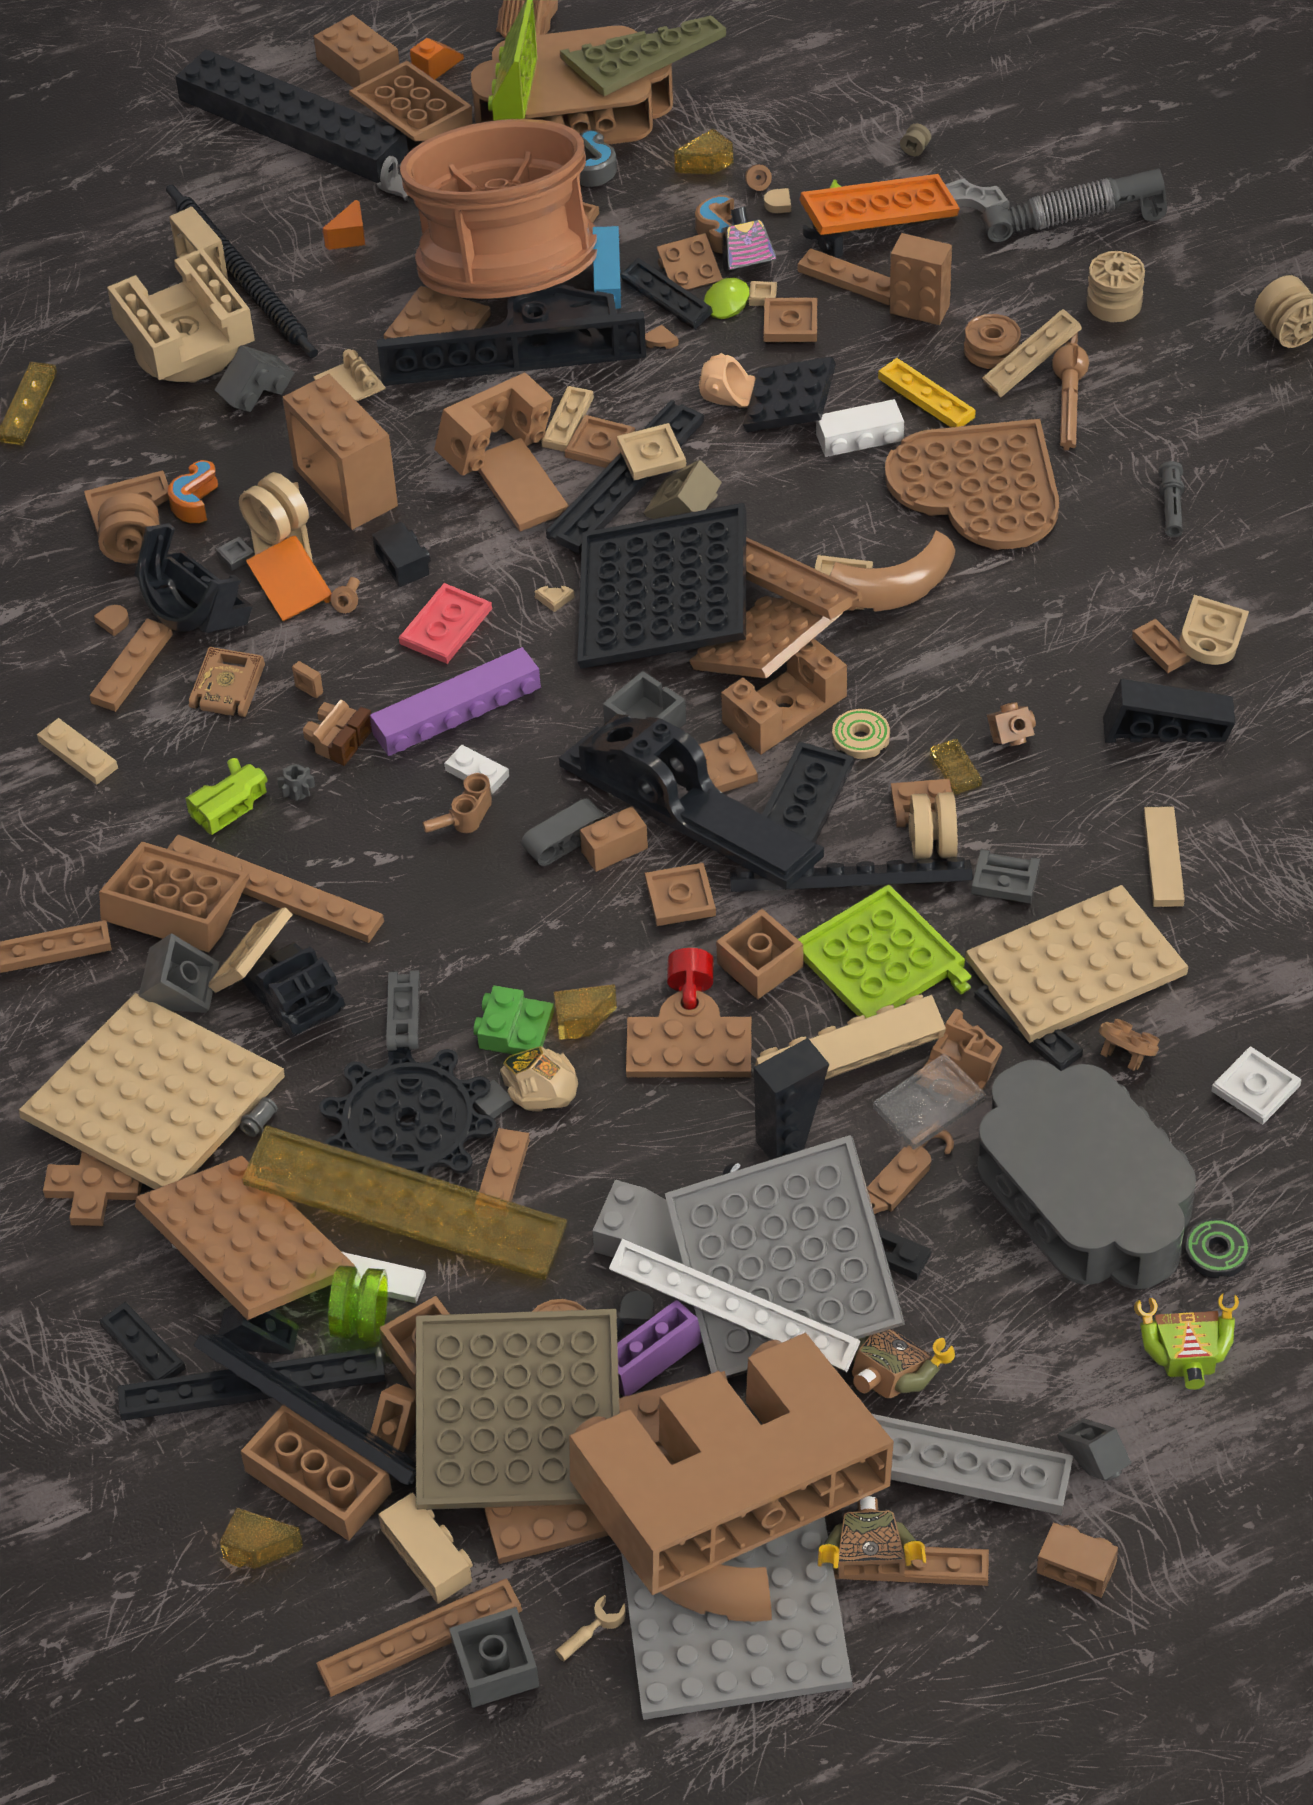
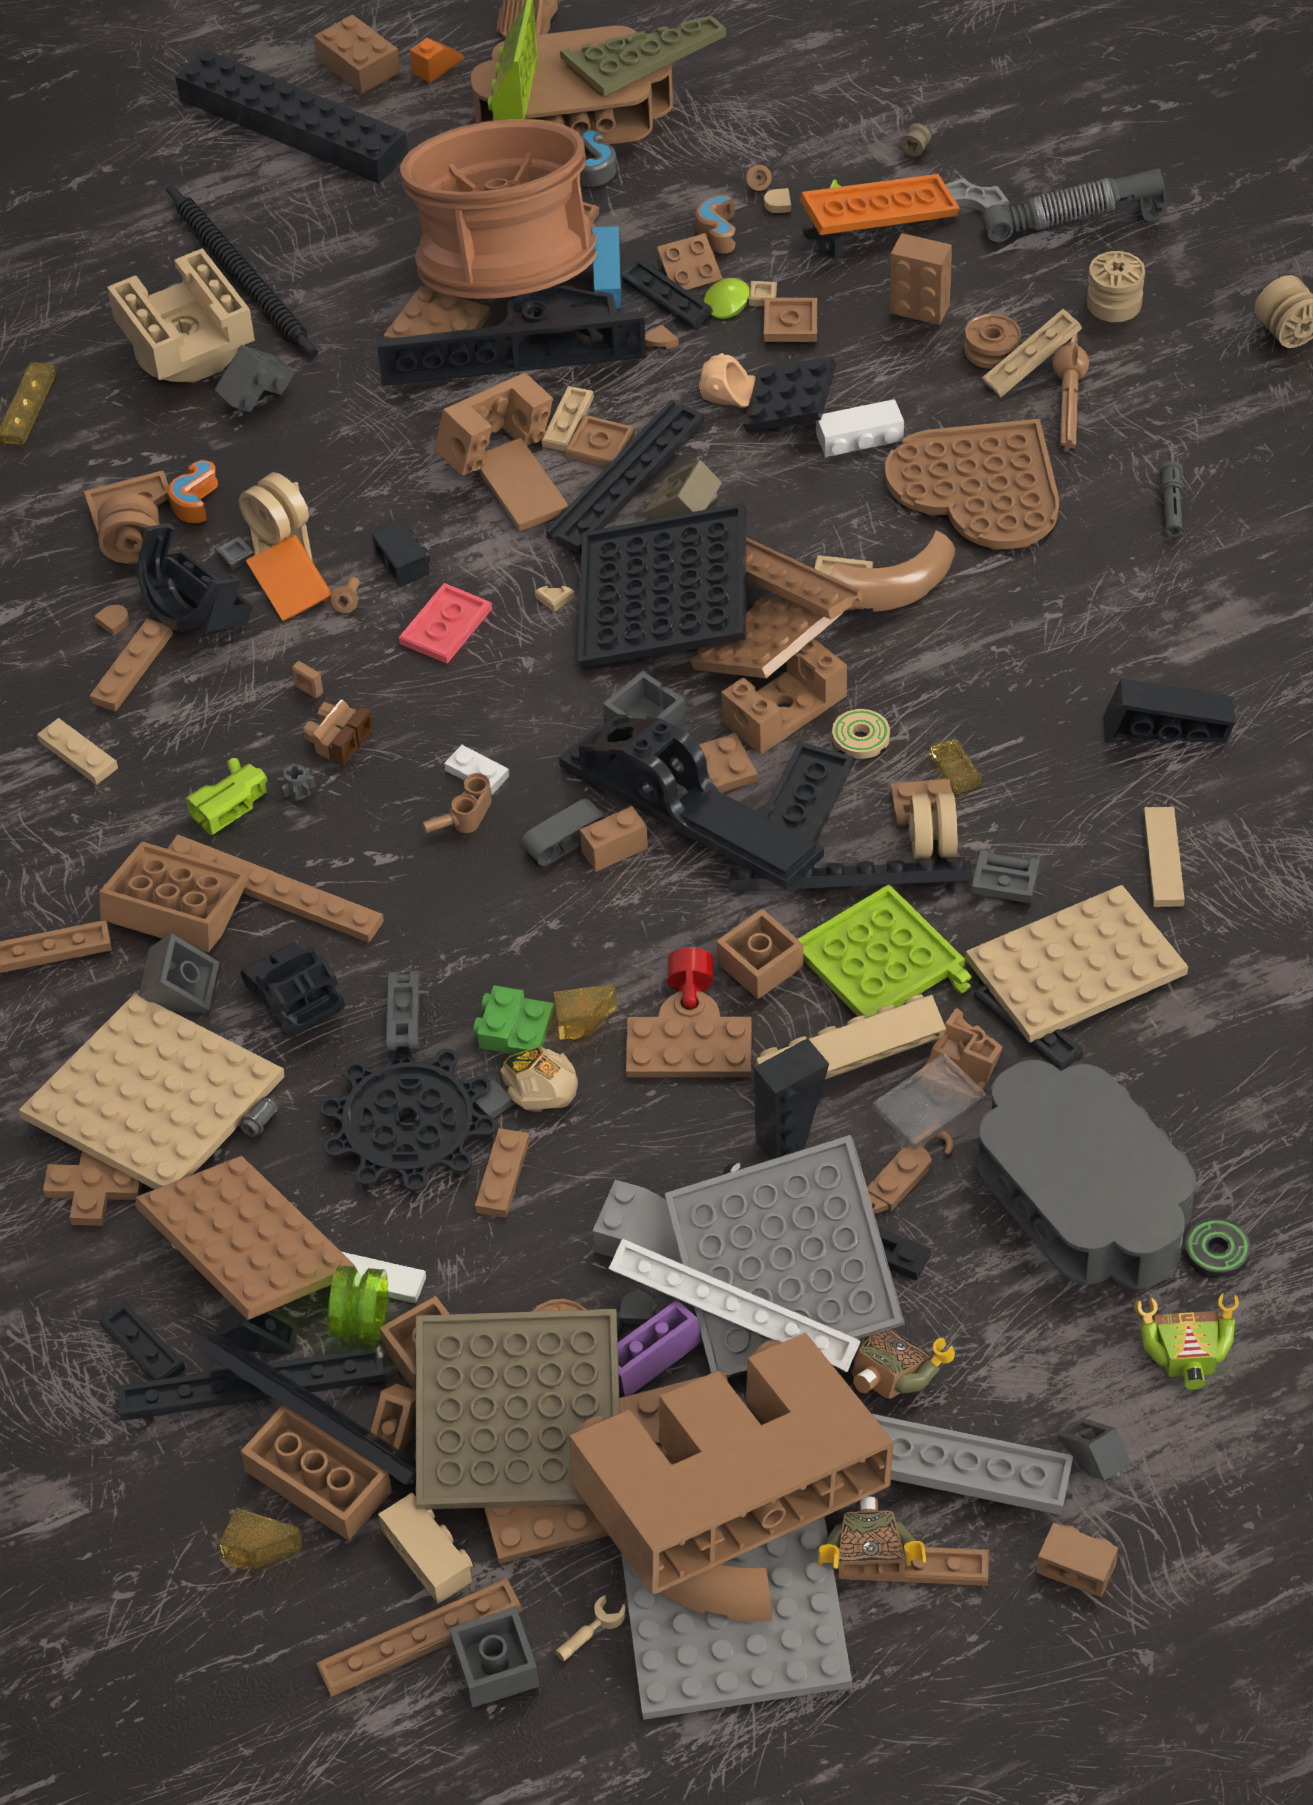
(195, 235): tan window -> none
(225, 685): medium nougat container -> none
(249, 949): tan tile -> none
(340, 451): medium nougat window -> none
(345, 229): orange slope -> none
(355, 376): tan hinge -> none
(391, 181): light grey piece -> none
(405, 1202): clear yellow plate -> none
(413, 102): medium nougat slope -> none
(455, 701): medium lavender brick -> none
(651, 451): tan plate -> none
(680, 894): medium nougat plate -> none
(704, 154): clear yellow slope -> none
(745, 242): torso -> none
(846, 275): medium nougat plate -> none
(926, 394): yellow plate -> none
(1011, 724): medium nougat brick -> none
(1120, 1034): medium nougat plate -> none
(1160, 645): medium nougat plate -> none
(1214, 628): tan tile -> none
(1256, 1085): white plate -> none

